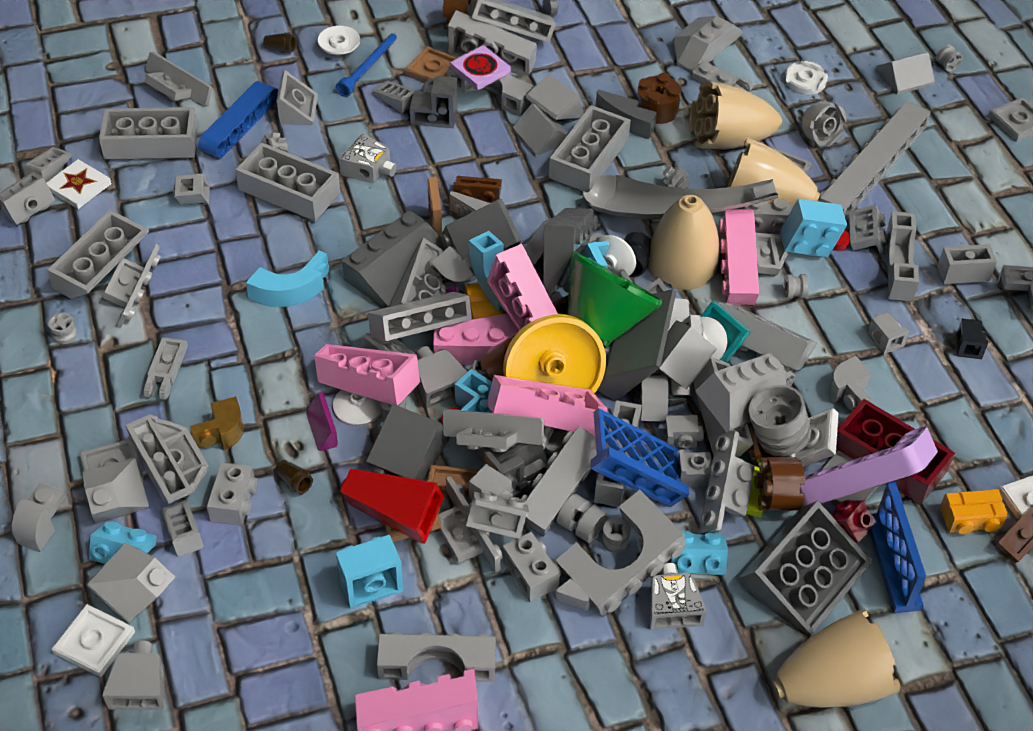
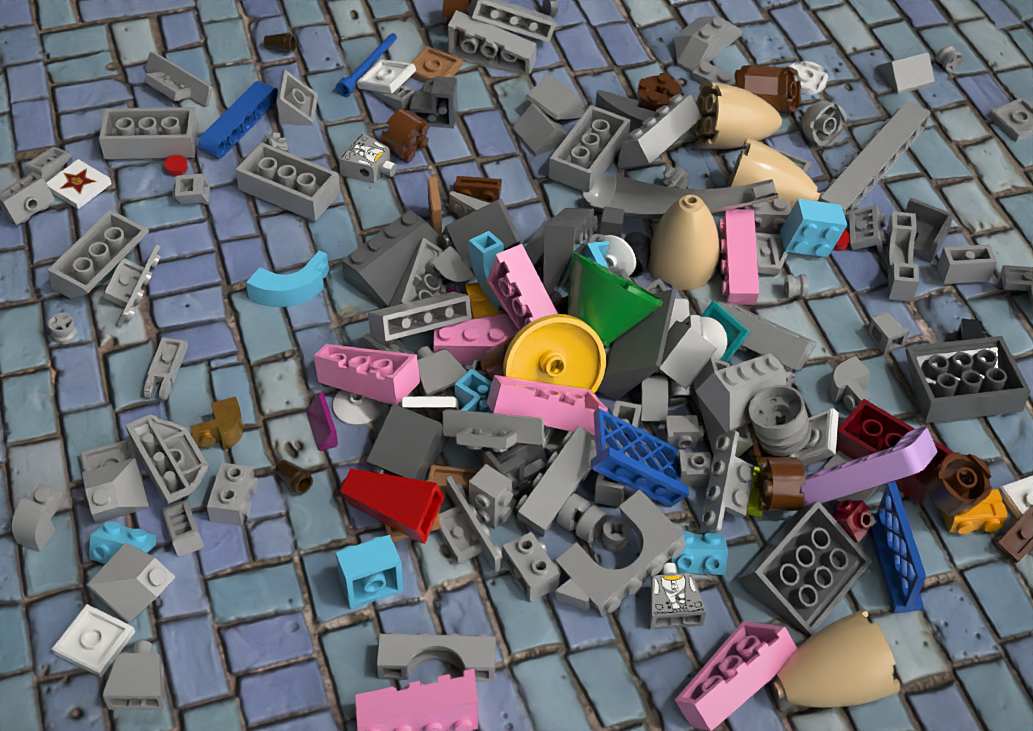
(176, 165): none -> red tile
(338, 40): white dish -> none
(386, 76): none -> white tile
(405, 134): none -> reddish brown brick
(429, 403): none -> white tile
(480, 67): lavender tile -> none
(497, 514): light grey bracket -> none
(510, 89): light grey arch -> none
(612, 221): none -> dark grey piece
(659, 131): none -> light grey slope
(735, 673): none -> bright pink wedge
(772, 84): none -> reddish brown brick
(931, 228): none -> flat silver panel
(959, 483): none -> reddish brown brick
(966, 379): none -> dark grey slope

